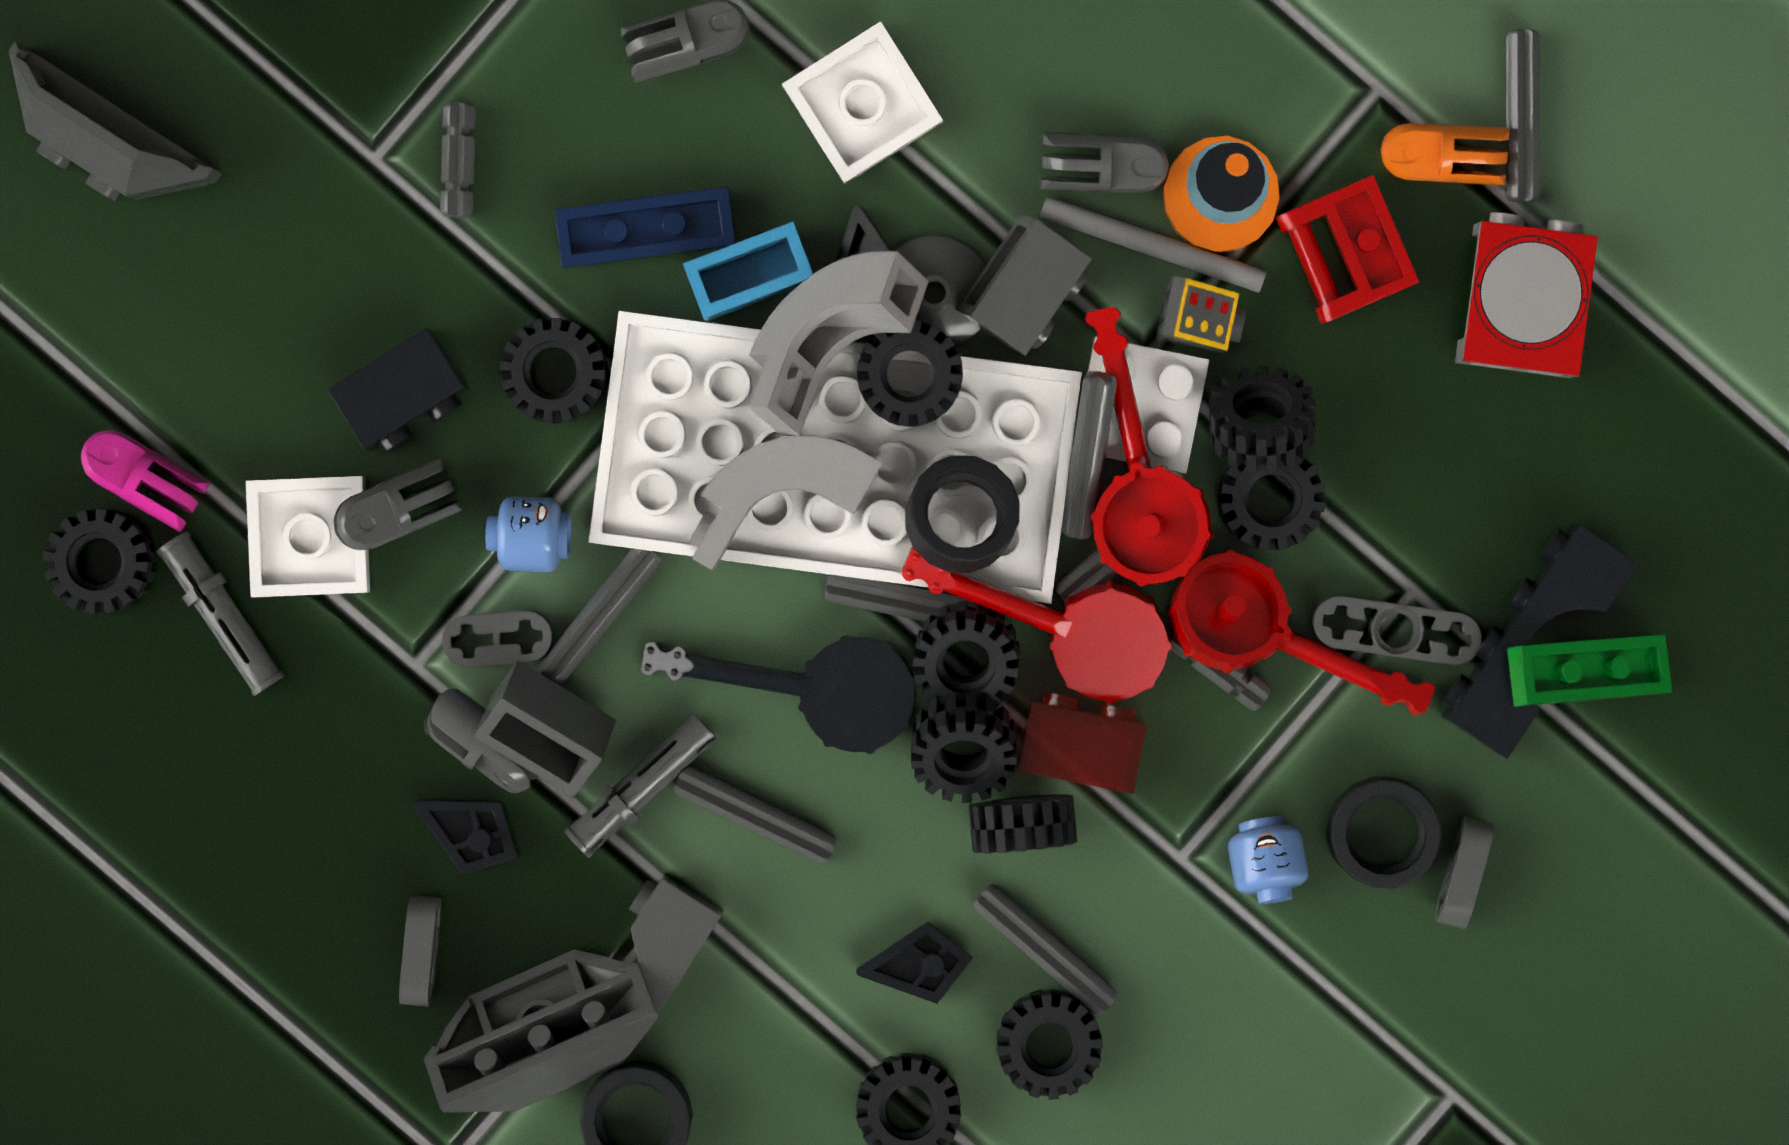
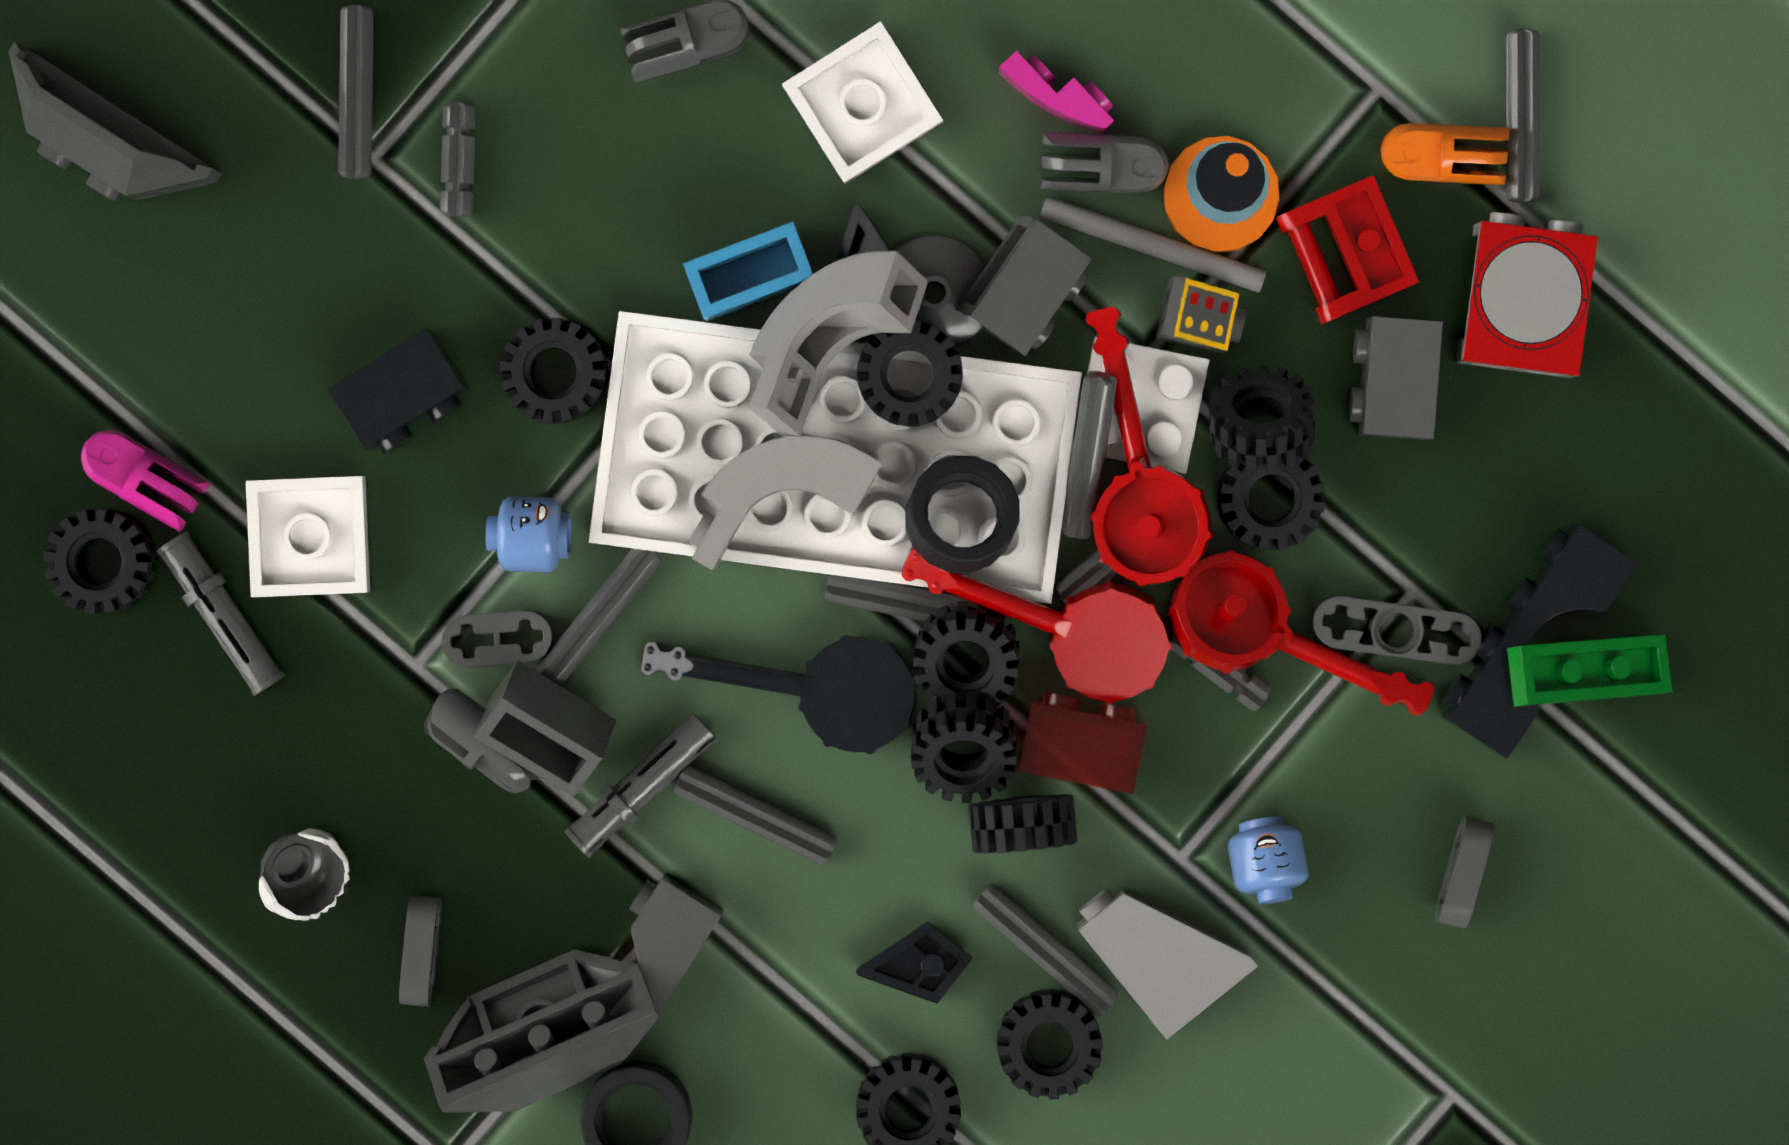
(303, 874): none -> dark grey hair
(355, 92): none -> dark grey axle
(383, 514): dark grey arm -> none
(470, 832): black piece -> none
(645, 227): dark blue plate -> none
(1074, 104): none -> dark pink slope
(1160, 958): none -> light grey slope
(1380, 876): black tyre -> none
(1397, 378): none -> dark grey piece

